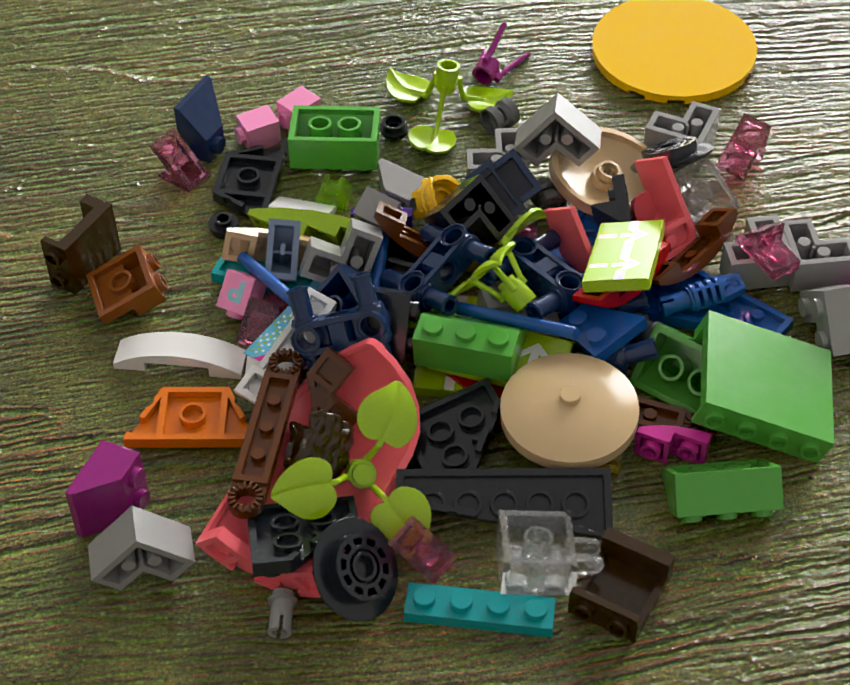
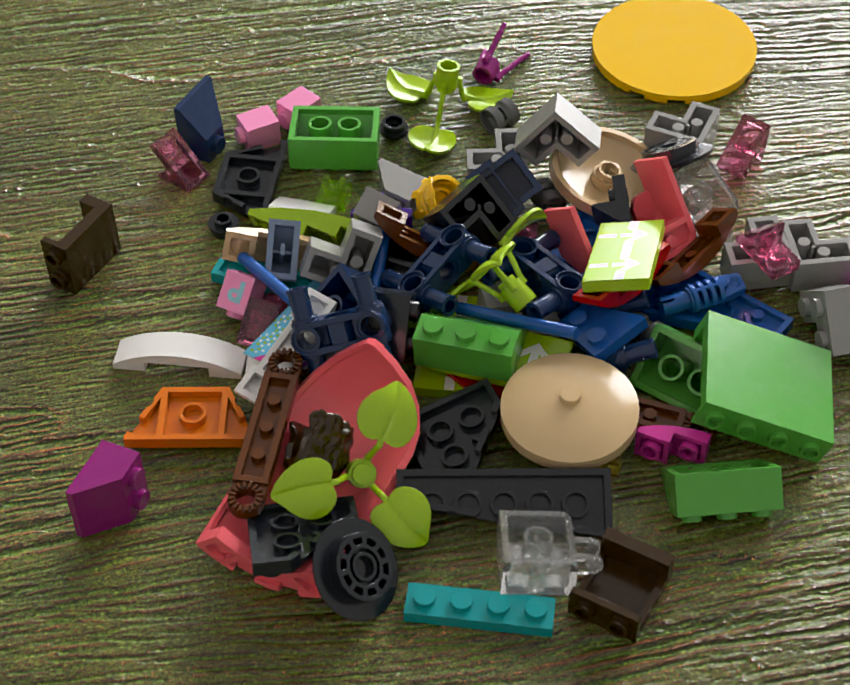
(127, 284): dark orange plate -> none
(138, 544): light grey brick -> none
(282, 604): light grey pin -> none
(325, 380): reddish brown tile -> none
(422, 549): clear pink slope -> none

